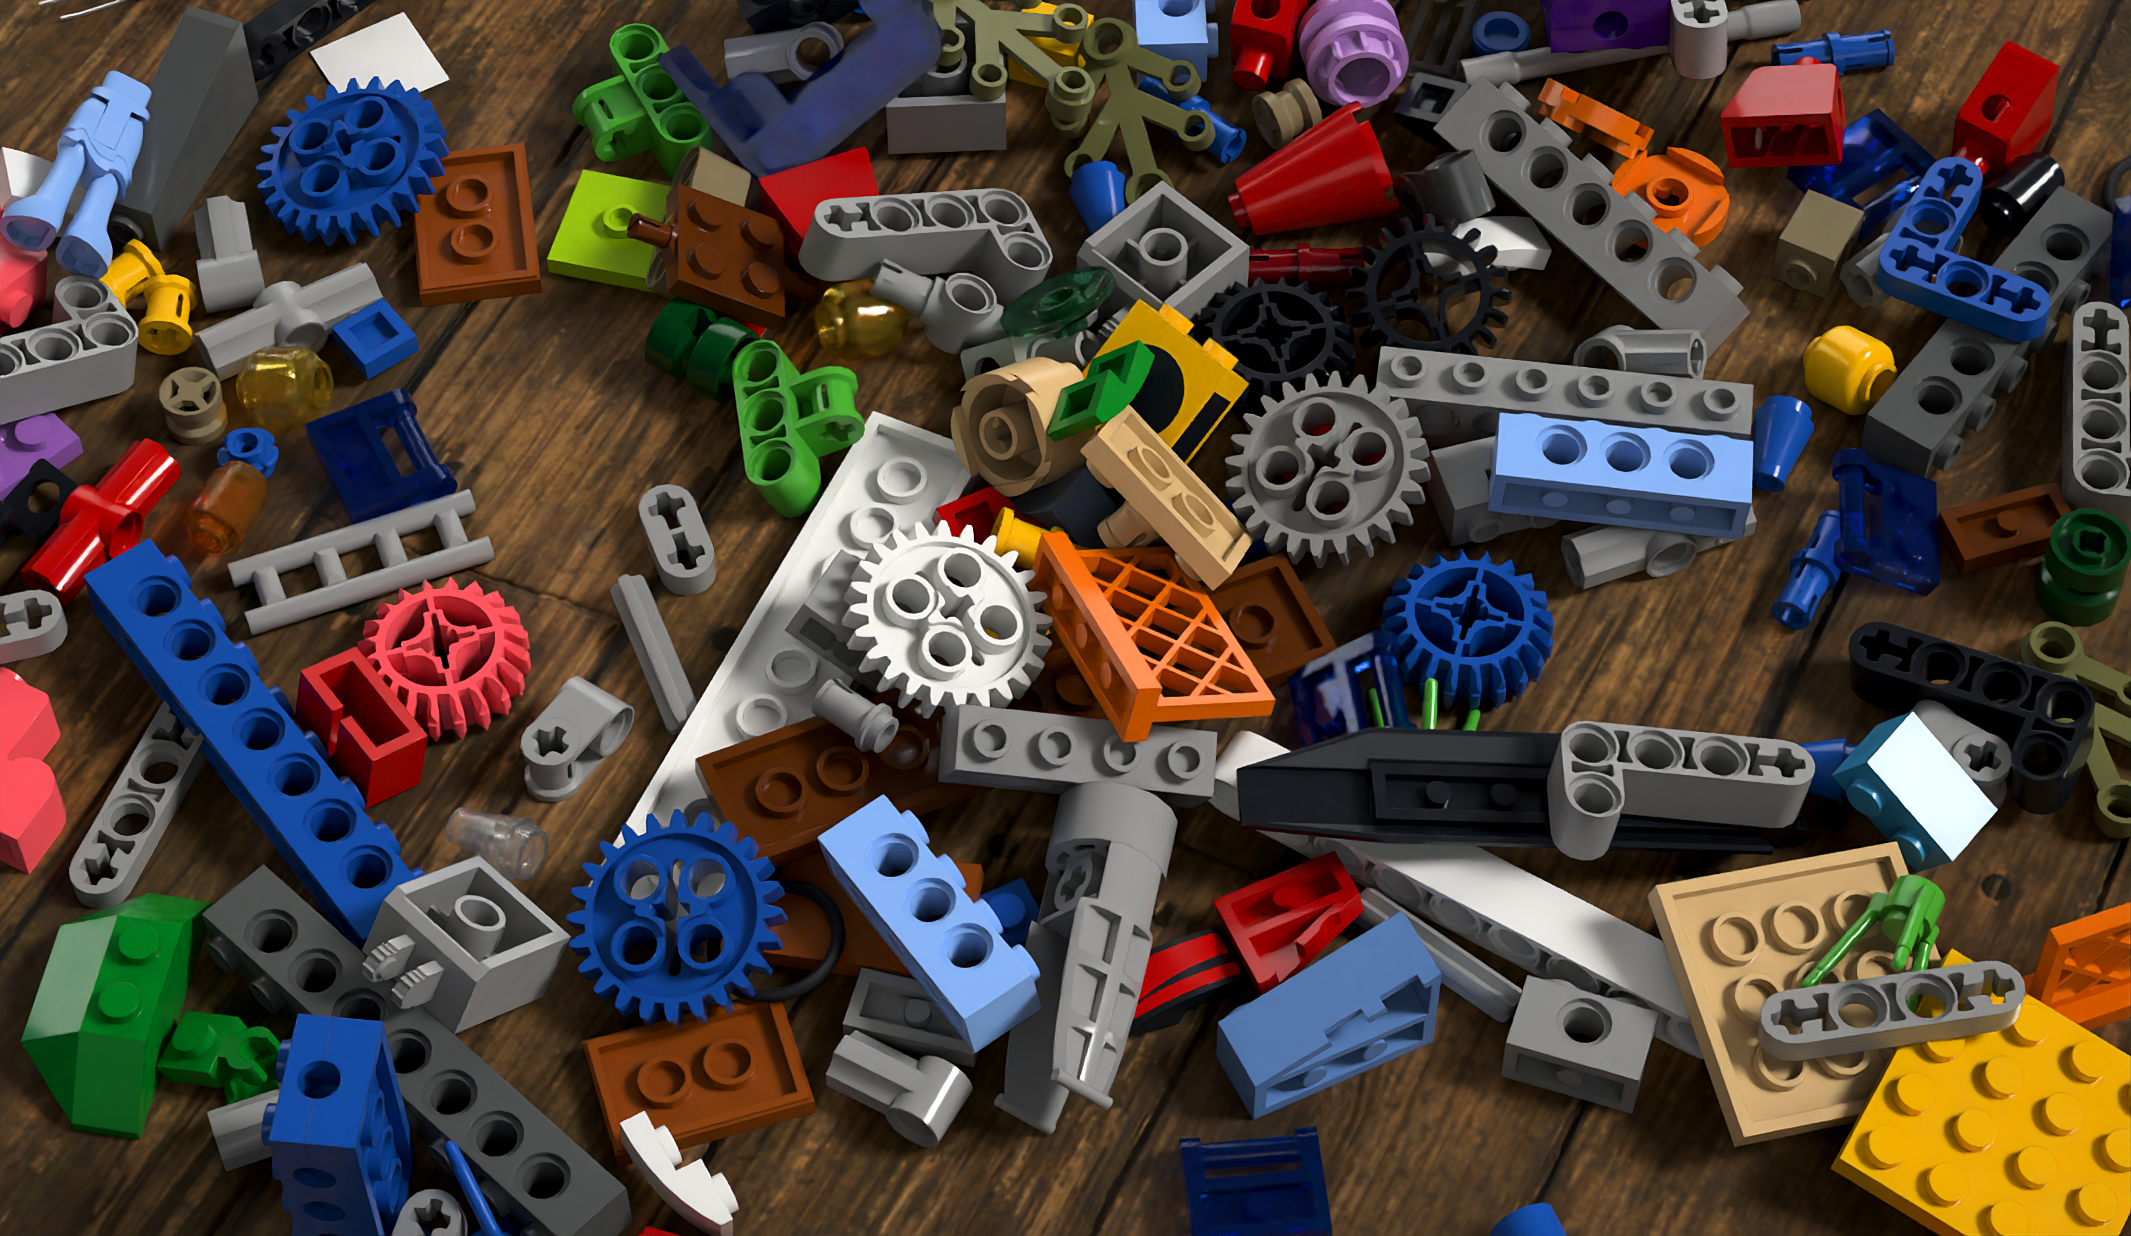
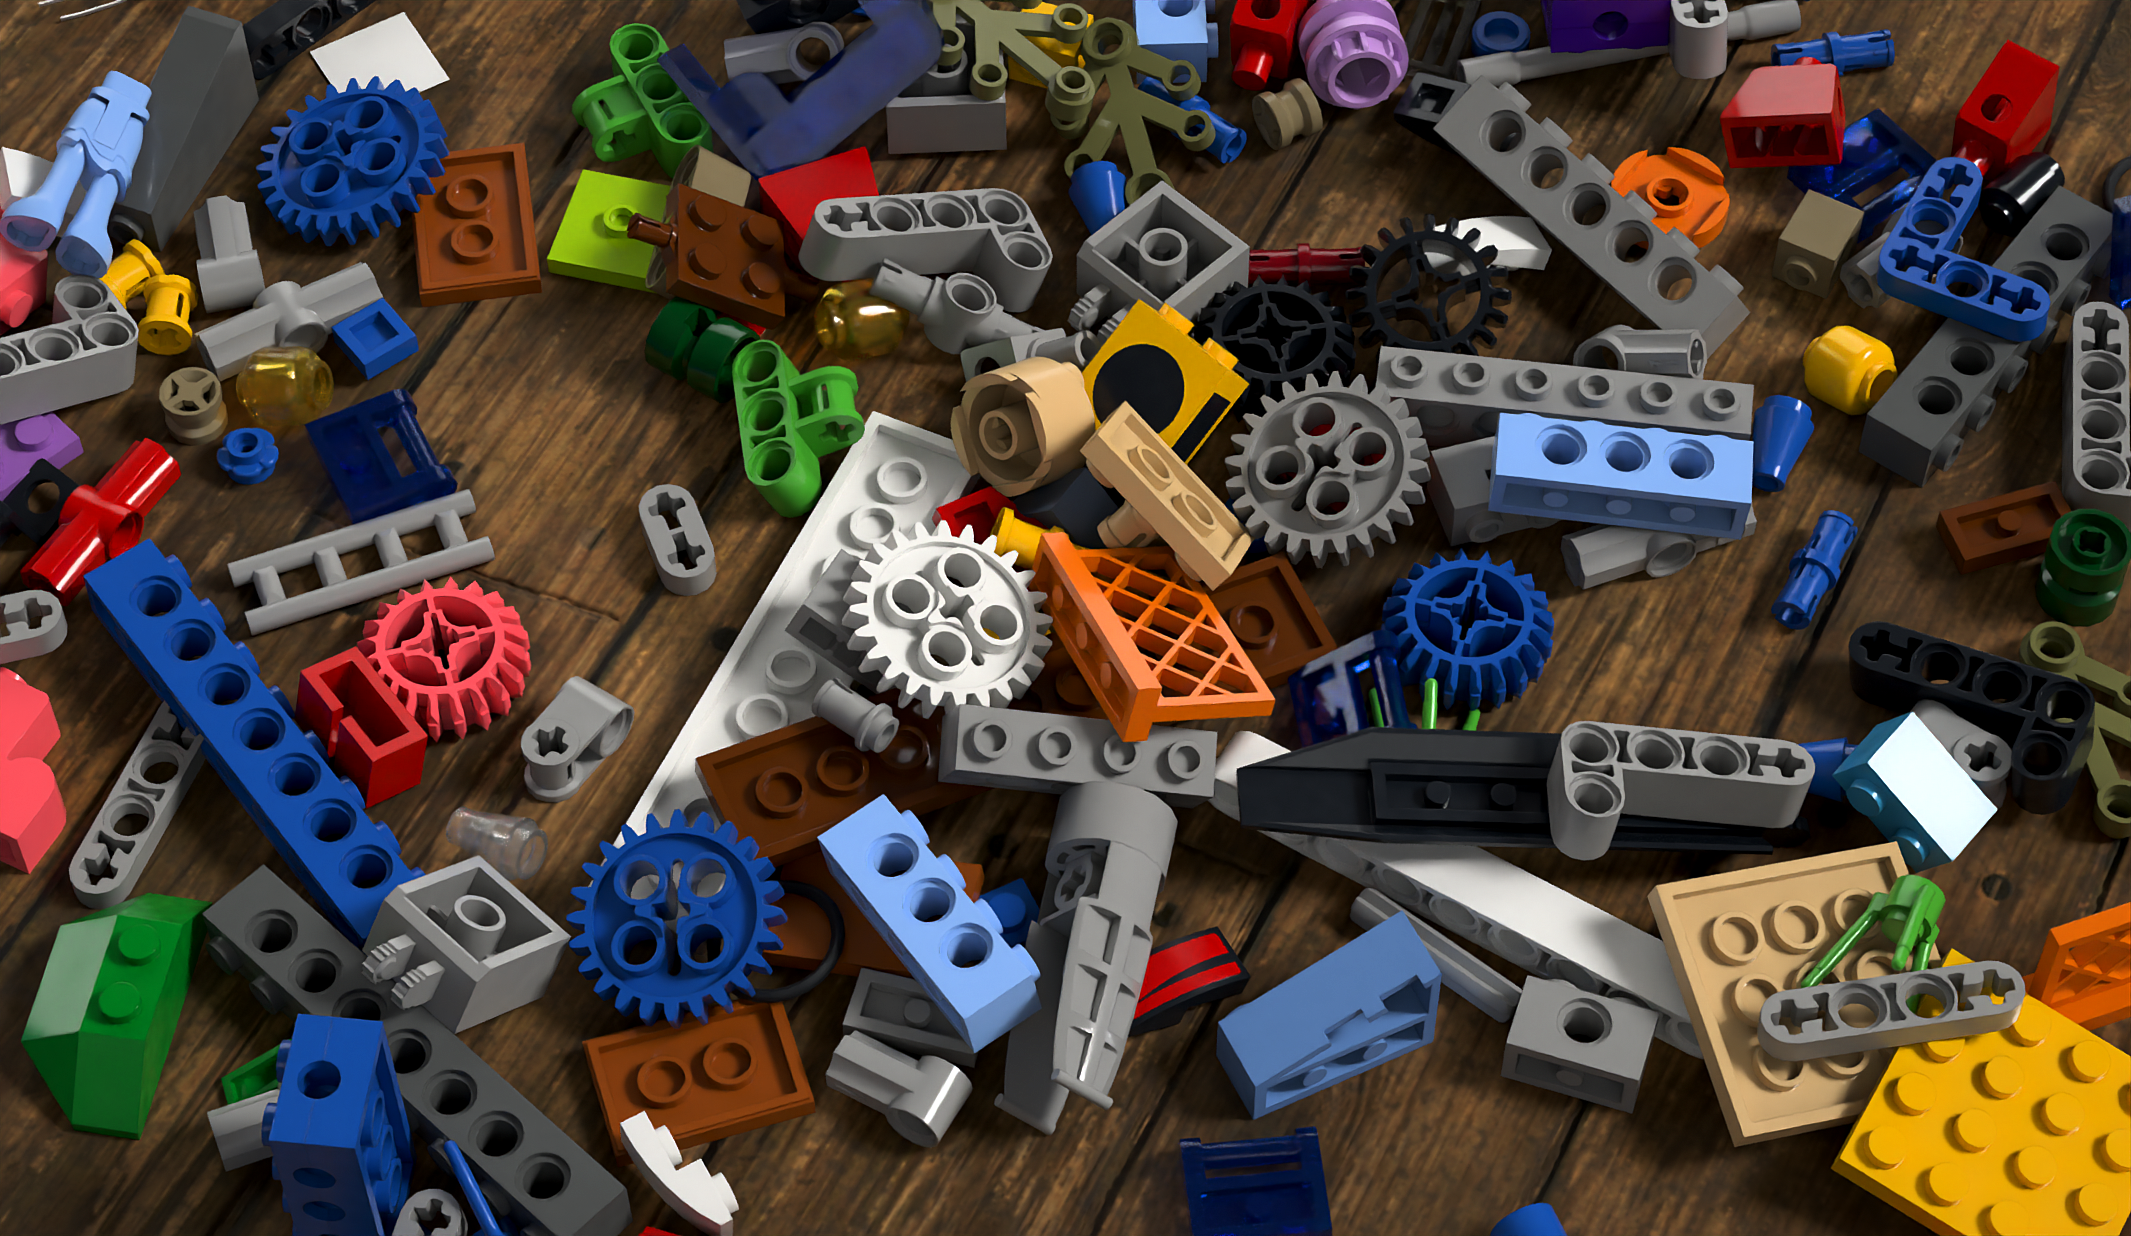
(211, 1047): green plate -> none
(226, 507): clear orange brick -> none
(654, 651): light grey axle -> none
(1059, 303): clear green dish -> none
(1104, 393): green slope -> none
(1289, 918): red wing -> none
(1317, 179): red cone -> none
(1446, 189): dark grey piece -> none
(1609, 125): orange plate -> none
(1902, 524): clear blue plate -> none

